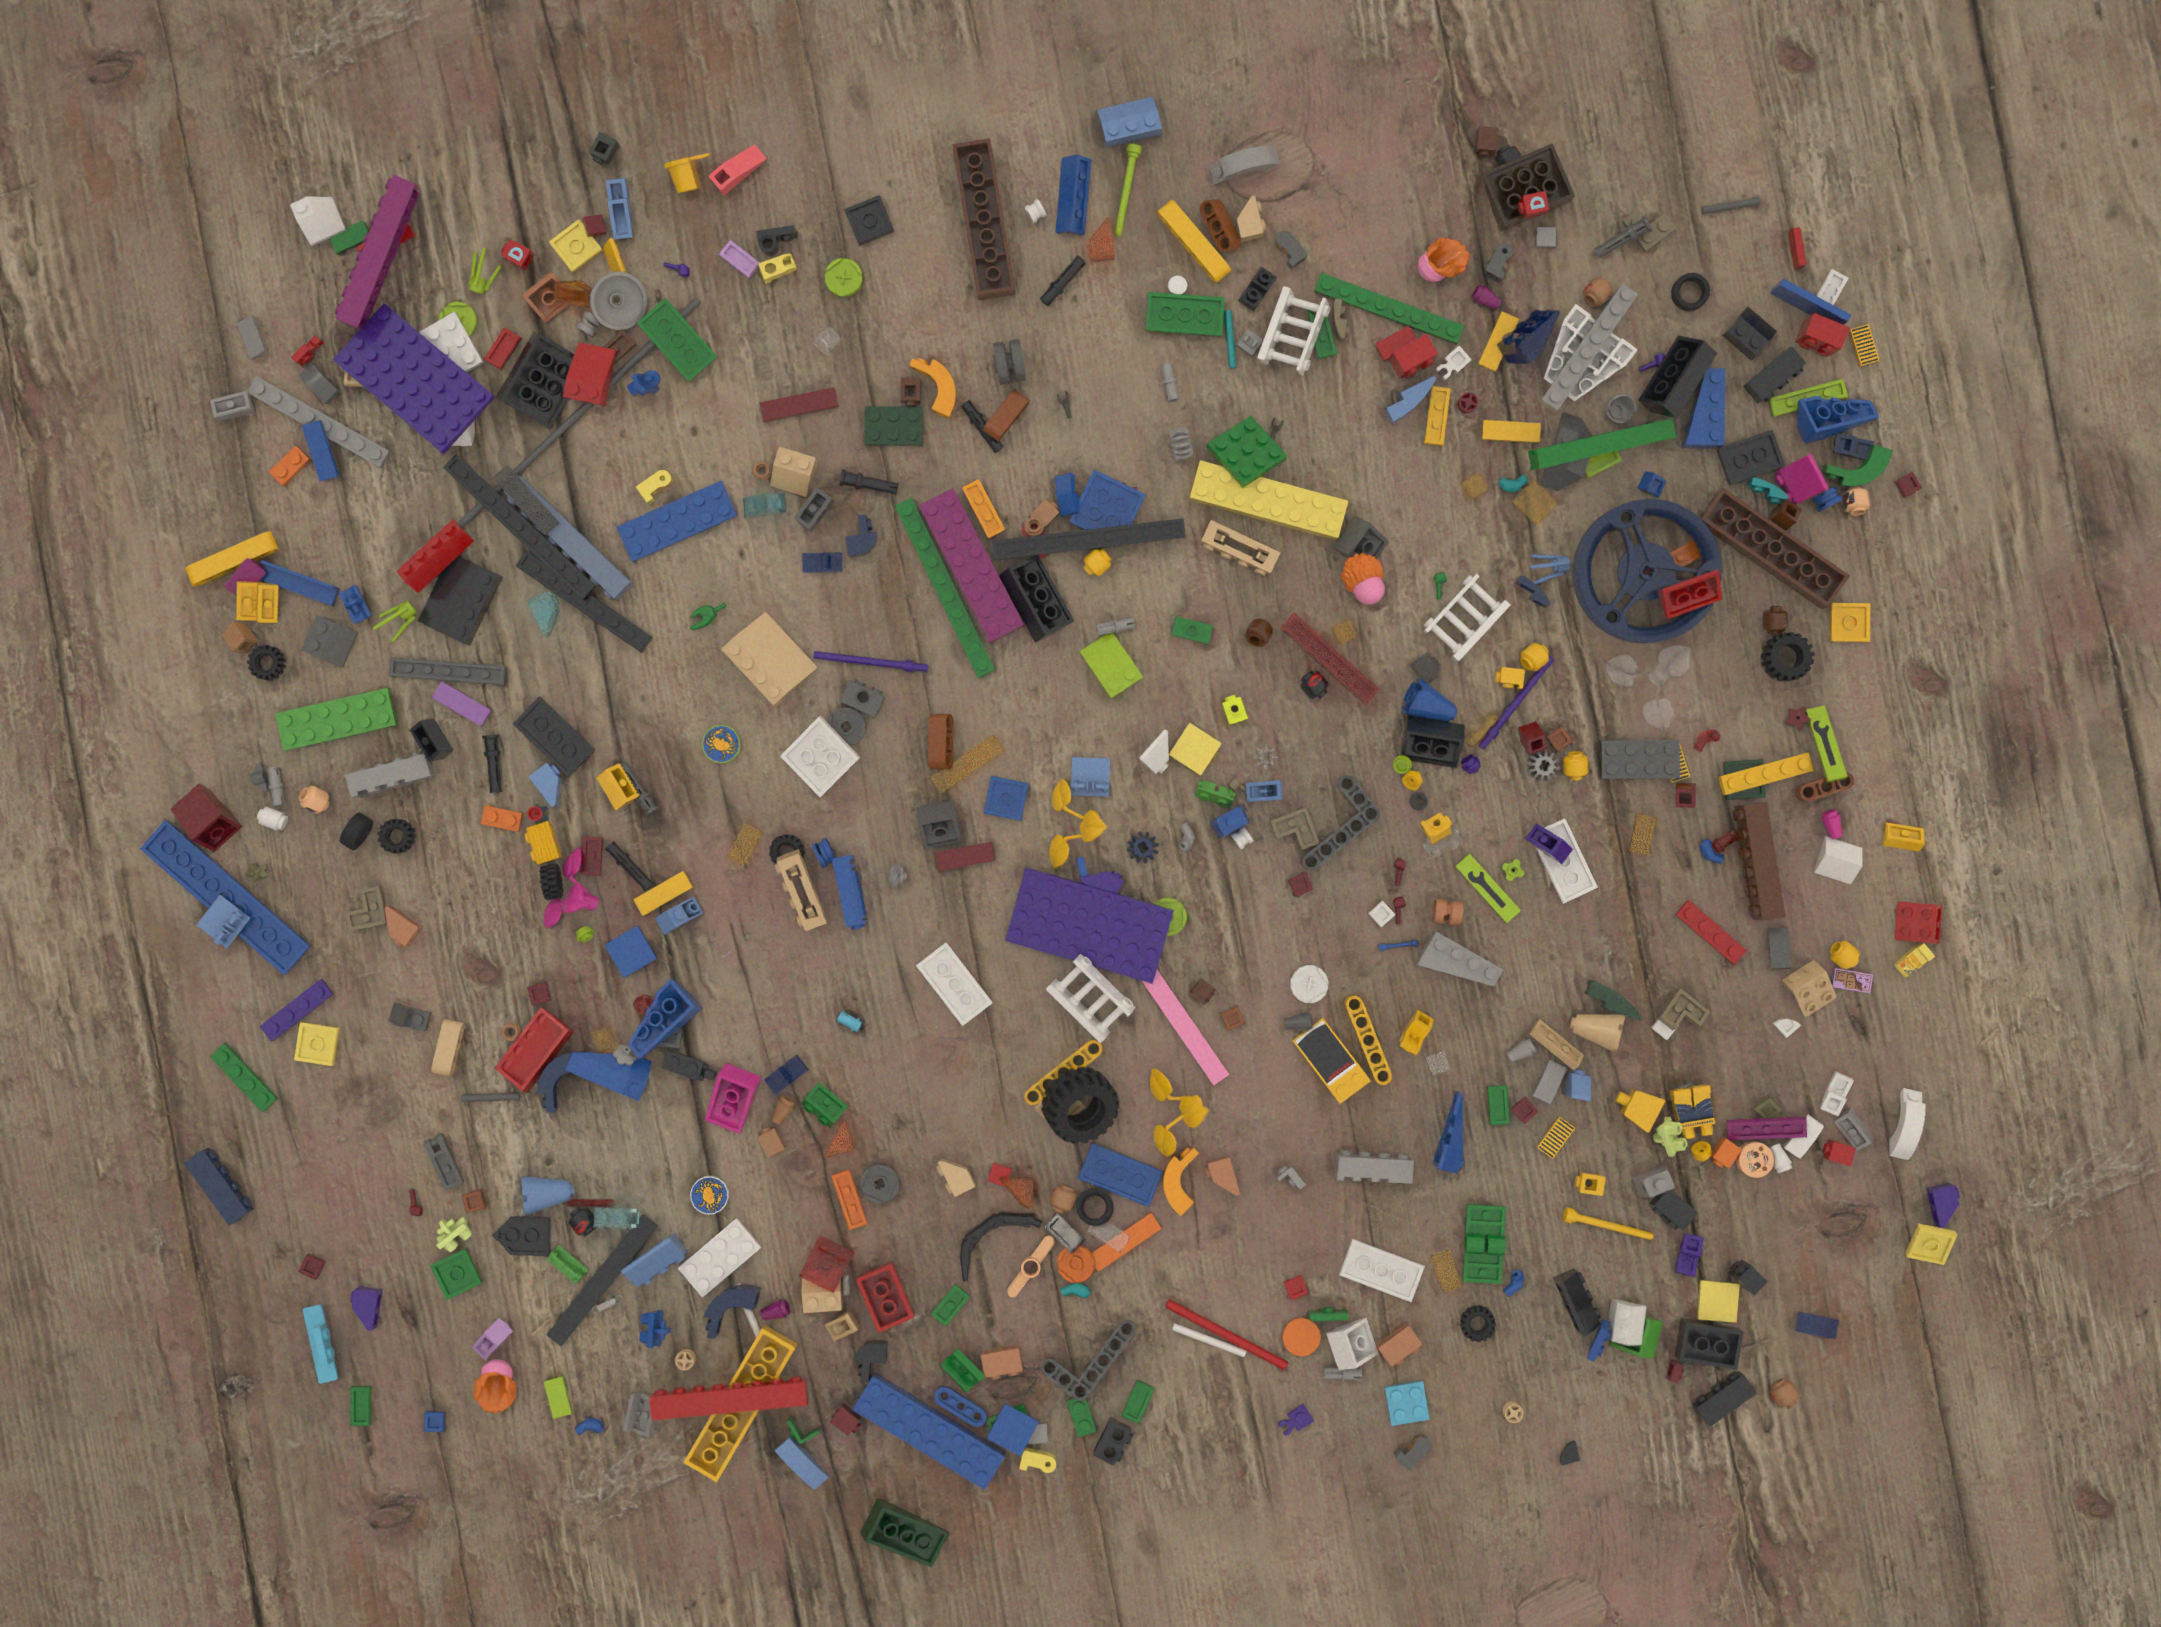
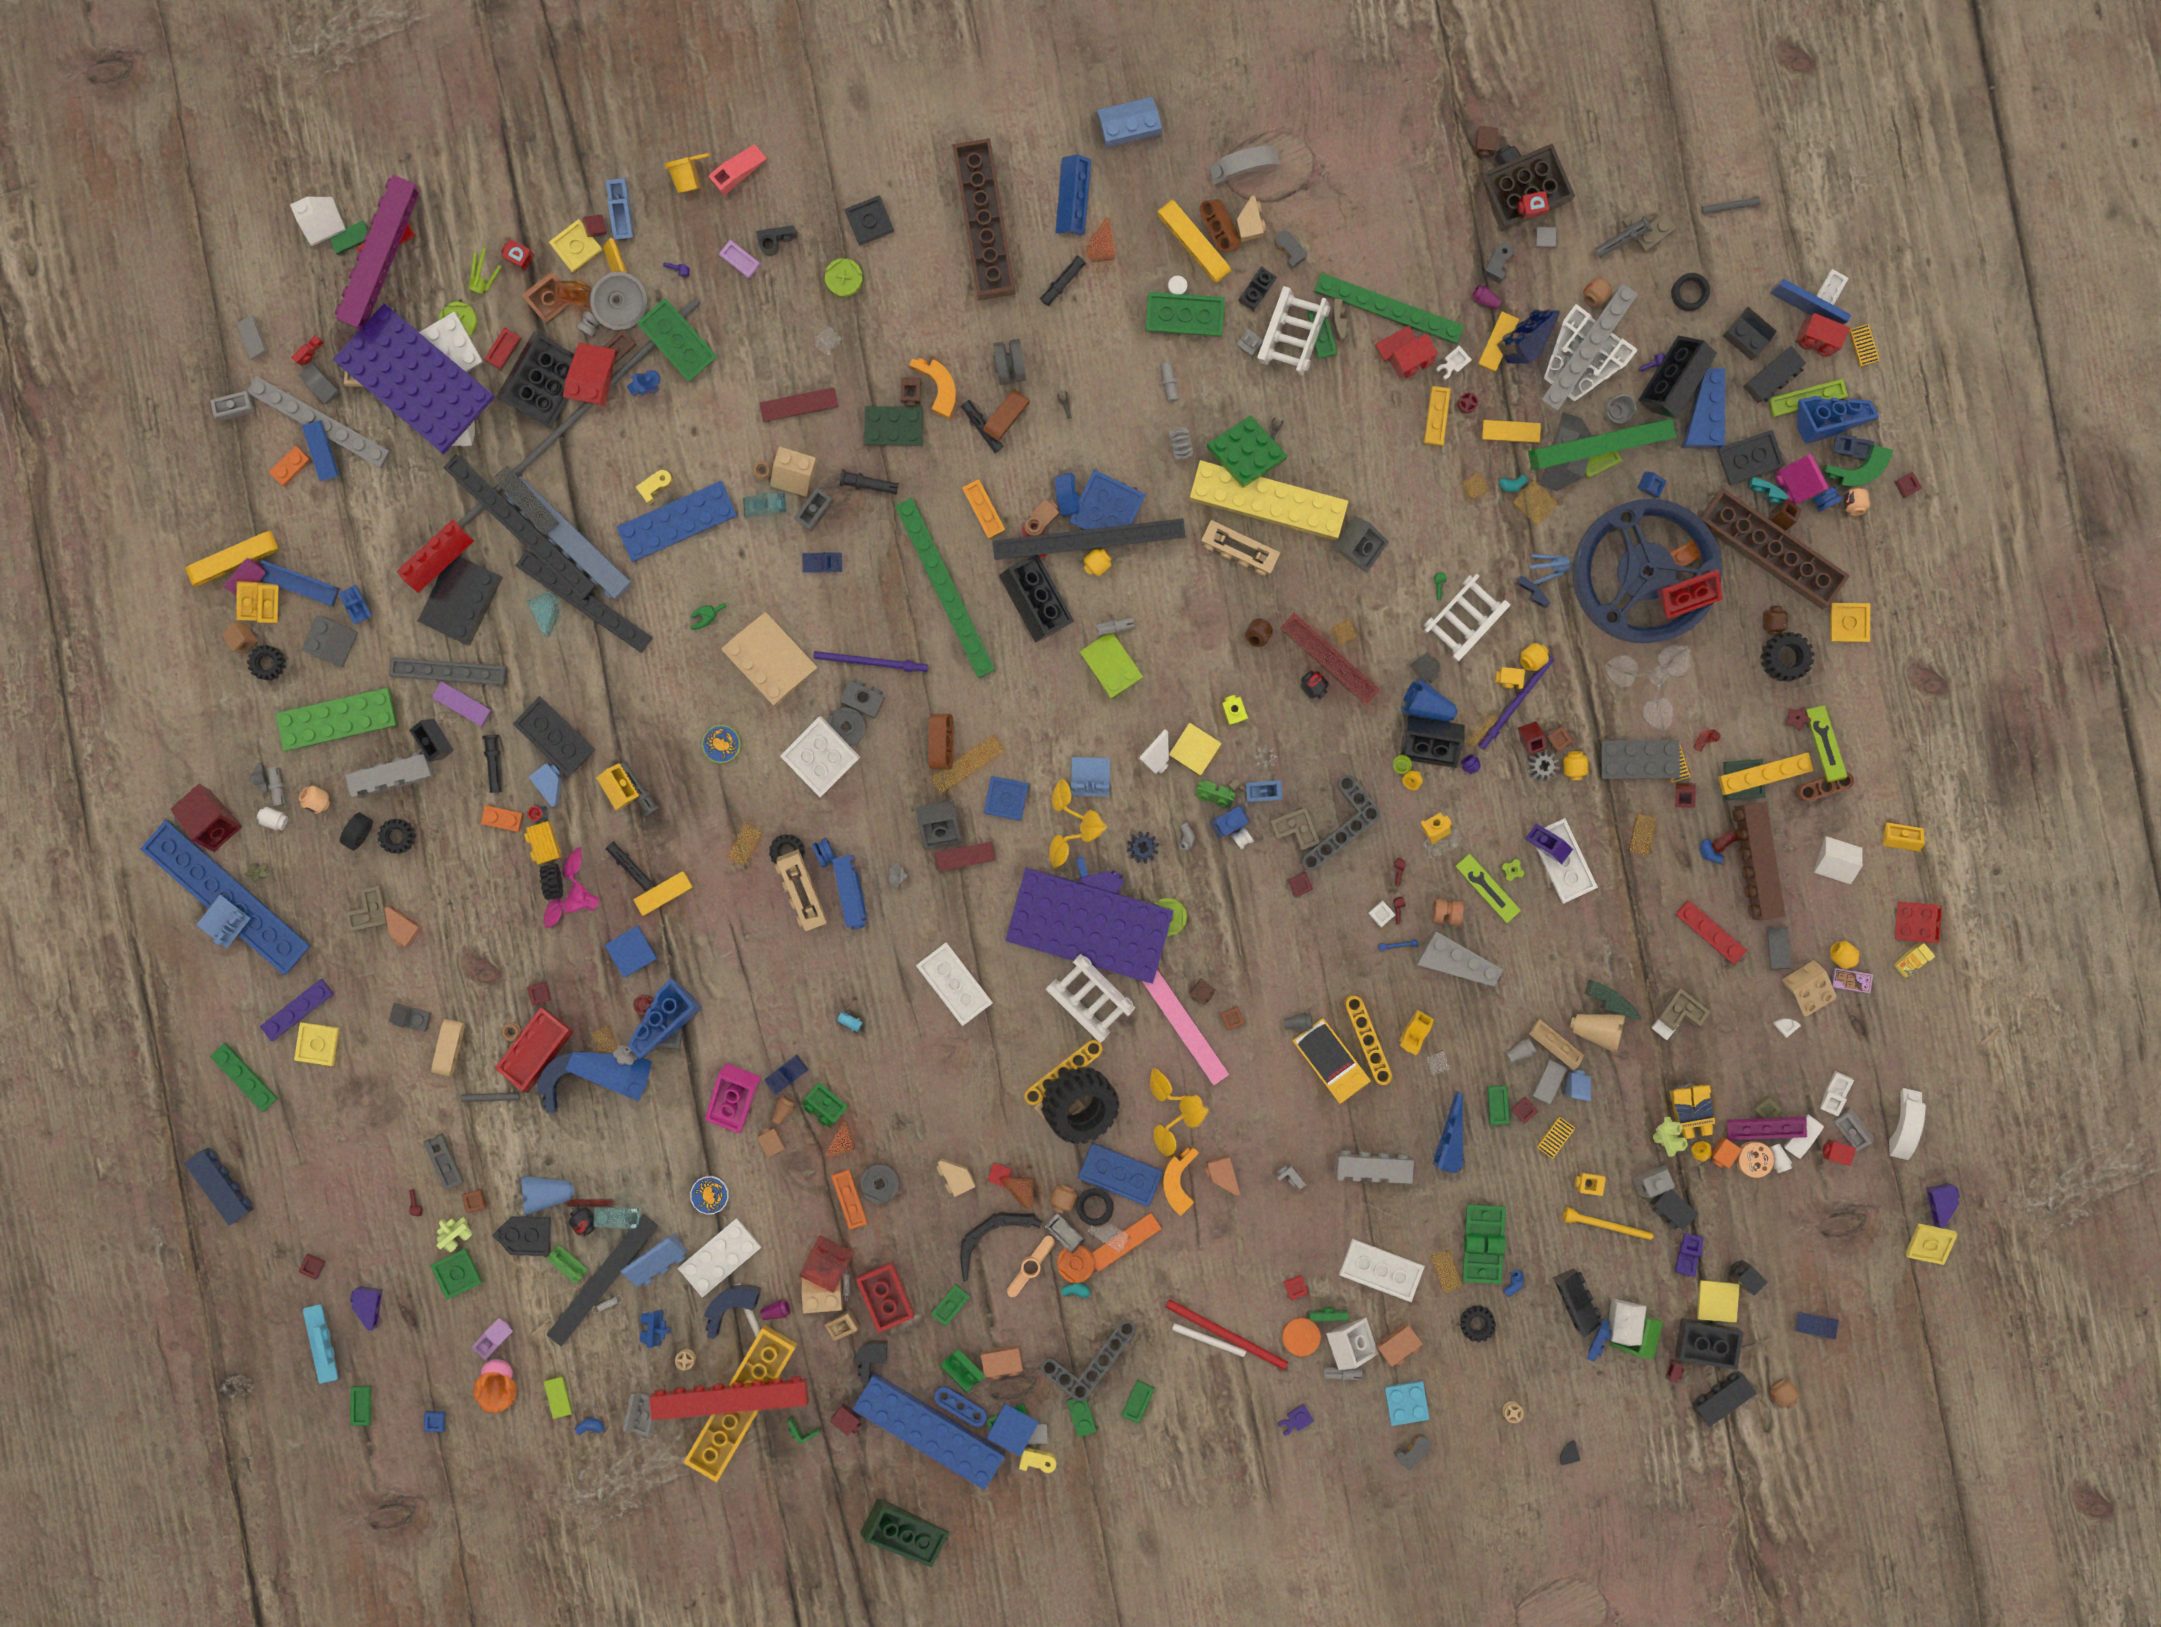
(404, 610): lime plant -> none
(584, 934): lime plate -> none
(591, 855): dark red plate -> none
(603, 142): pearl dark grey brick -> none
(679, 915): medium blue slope -> none
(687, 1066): black hinge -> none
(777, 267): light yellow leg -> none
(801, 1462): medium blue slope -> none
(864, 542): dark blue brick -> none
(971, 565): magenta brick -> none
(1035, 211): white wheel -> none
(1107, 1439): black brick -> none
(1133, 152): lime piece -> none
(1192, 630): green plate -> none
(1230, 339): teal bar -> none
(1309, 984): white tile -> none
(1364, 578): orange hair -> none
(1408, 400): medium blue slope -> none
(1421, 796): black bush -> none
(1443, 260): orange hair -> none
(1640, 1108): yellow torso -> none
(1797, 248): red tile -> none
(1832, 822): dark pink cone -> none

